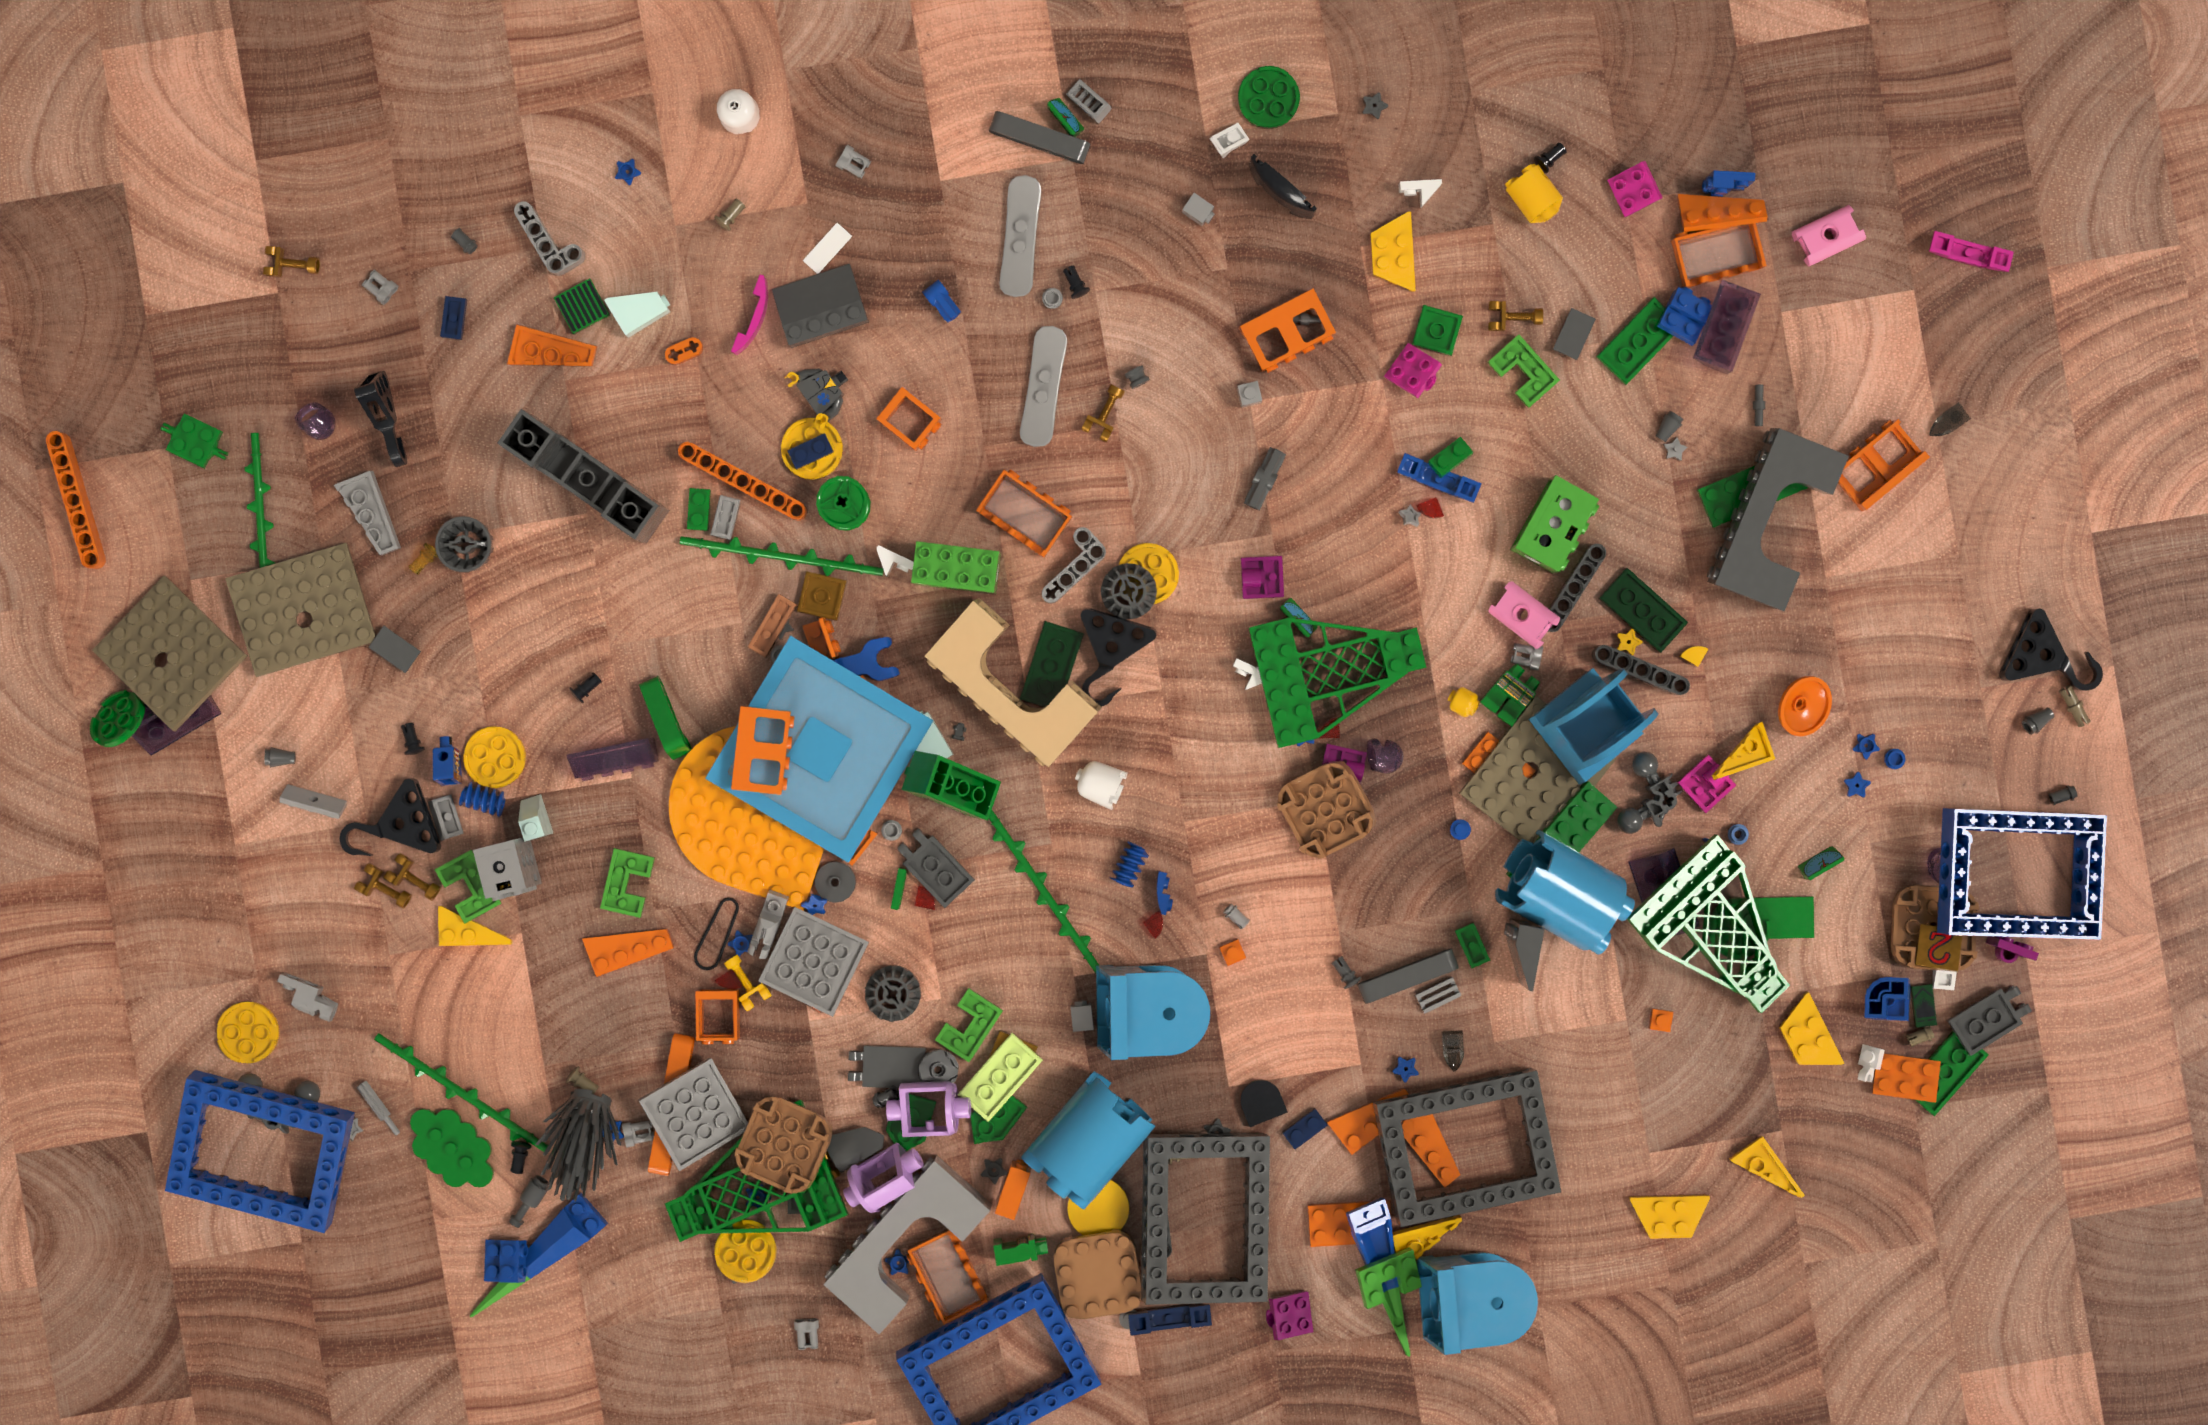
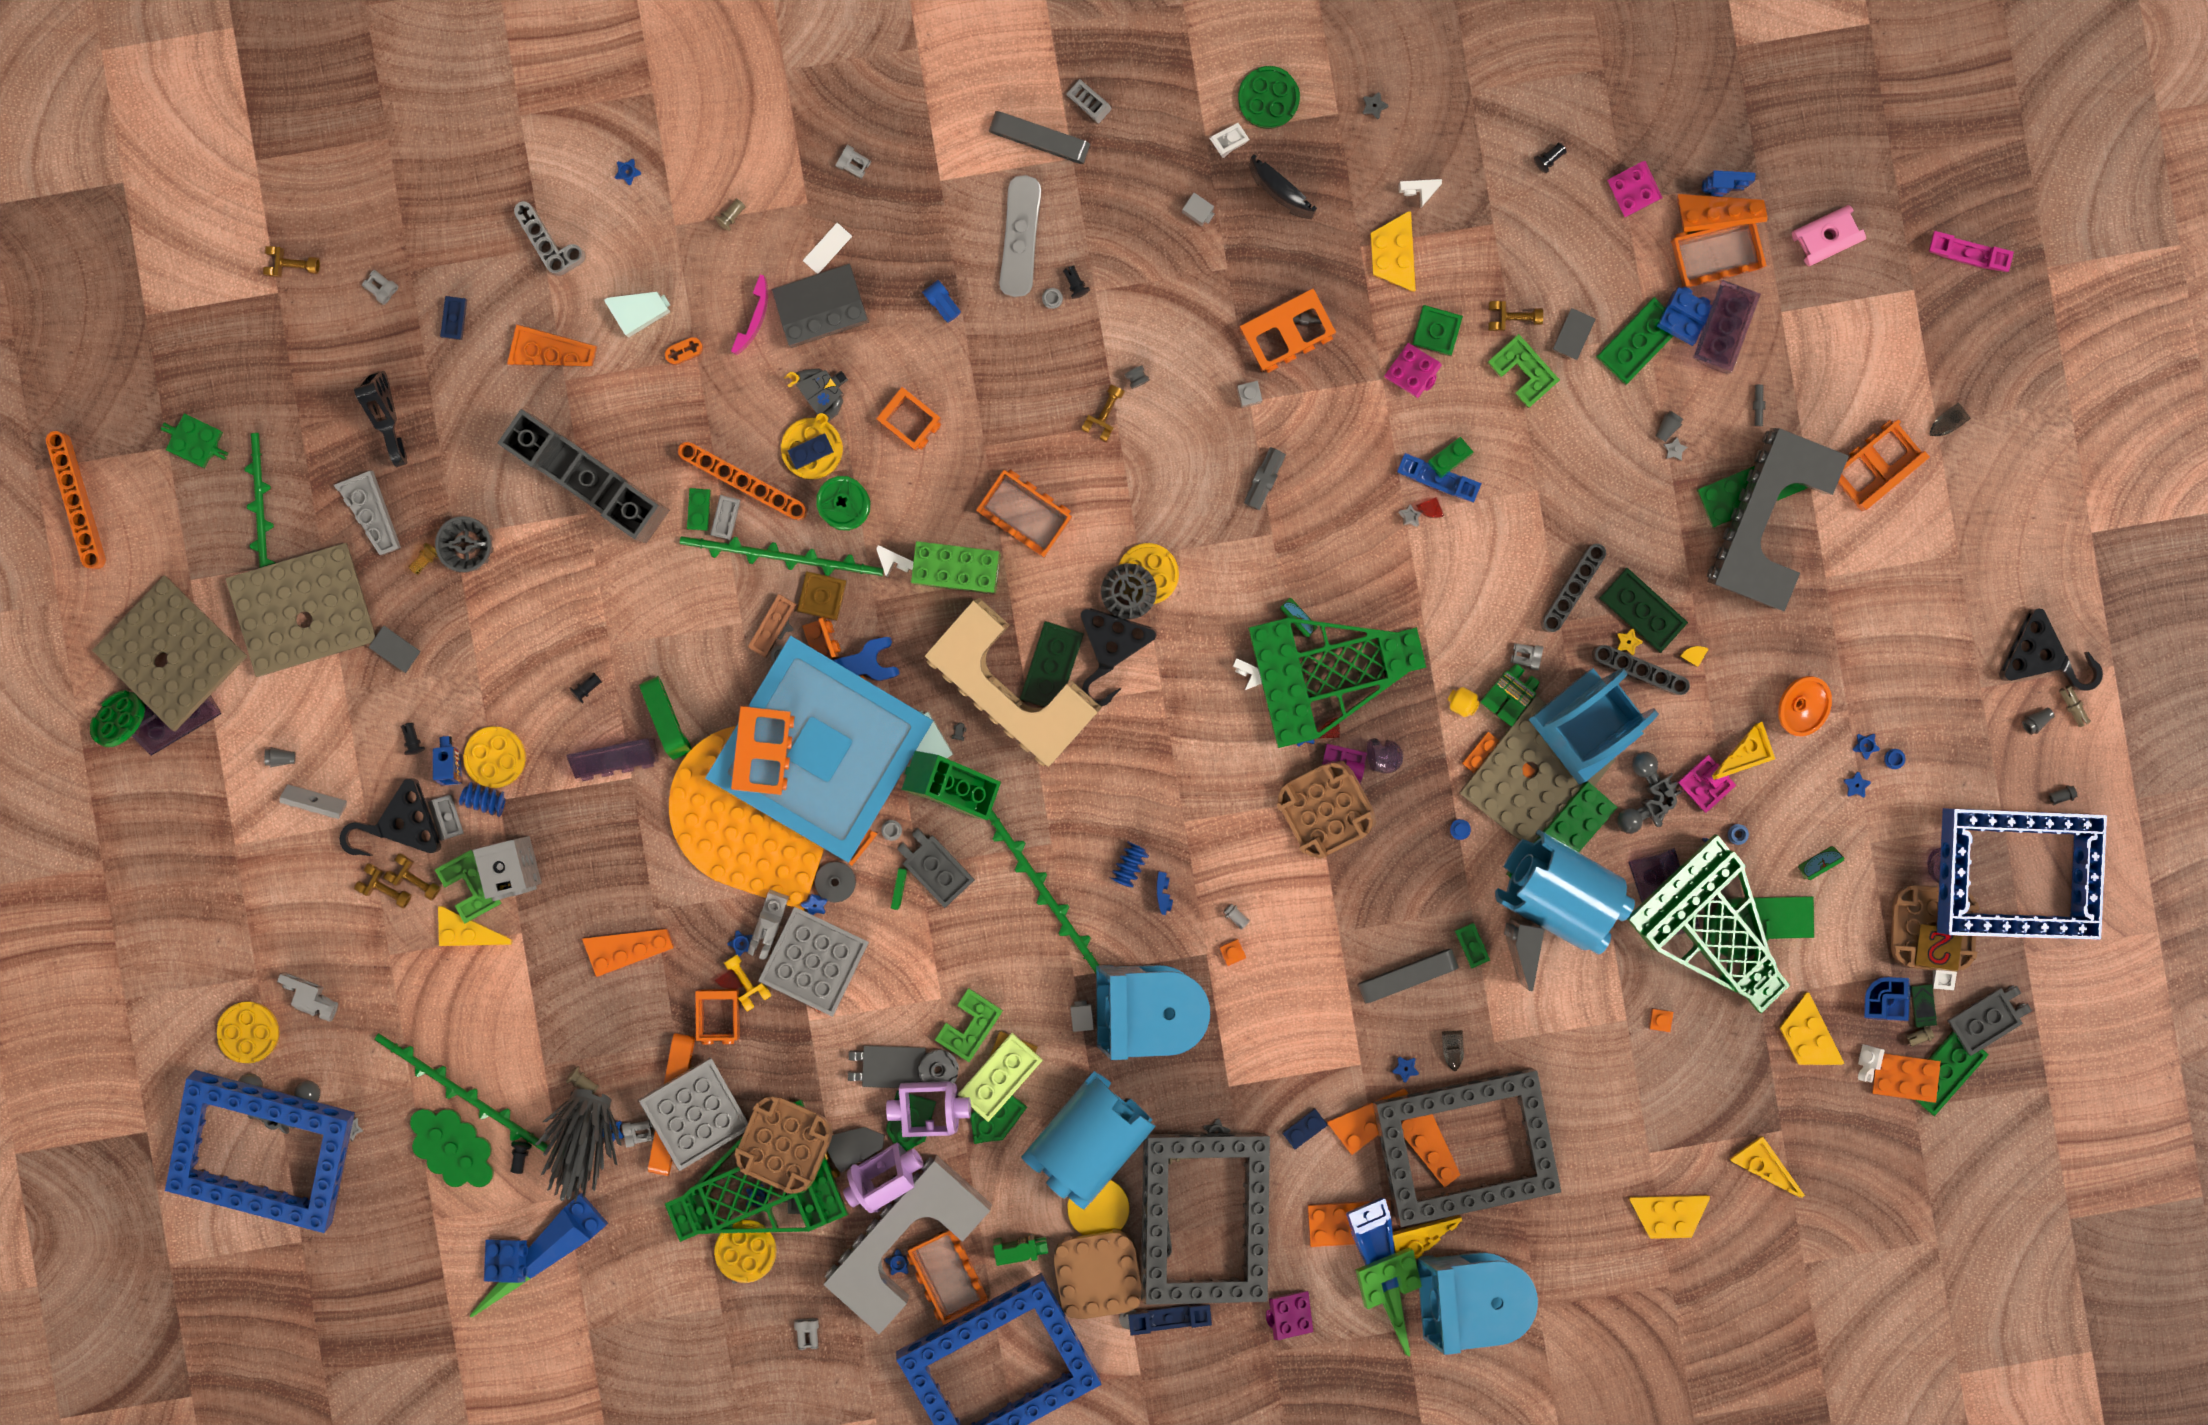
(320, 425): helmet -> none
(377, 1105): light grey axle -> none
(464, 241): dark grey pin -> none
(531, 1197): dark grey piece -> none
(534, 819): light aqua slope -> none
(582, 306): tile -> none
(615, 894): bright green plate -> none
(726, 938): black piece -> none
(744, 117): white cylinder -> none
(880, 1099): dark grey pin -> none
(881, 978): dark grey gear -> none
(924, 898): clear red tile -> none
(994, 1176): dark grey plate -> none
(1013, 1189): orange window -> none
(1043, 386): light grey piece -> none
(1065, 117): slope -> none
(1071, 569): light grey beam -> none
(1100, 783): white cylinder -> none
(1154, 924): clear red tile -> none
(1261, 1102): black tile -> none
(1262, 577): magenta plate -> none
(1346, 973): dark grey pin -> none
(1453, 988): light grey tile -> none
(1509, 613): bright pink piece -> none
(1534, 194): yellow cylinder -> none
(1555, 525): bright green piece -> none
(2016, 949): magenta plate -> none

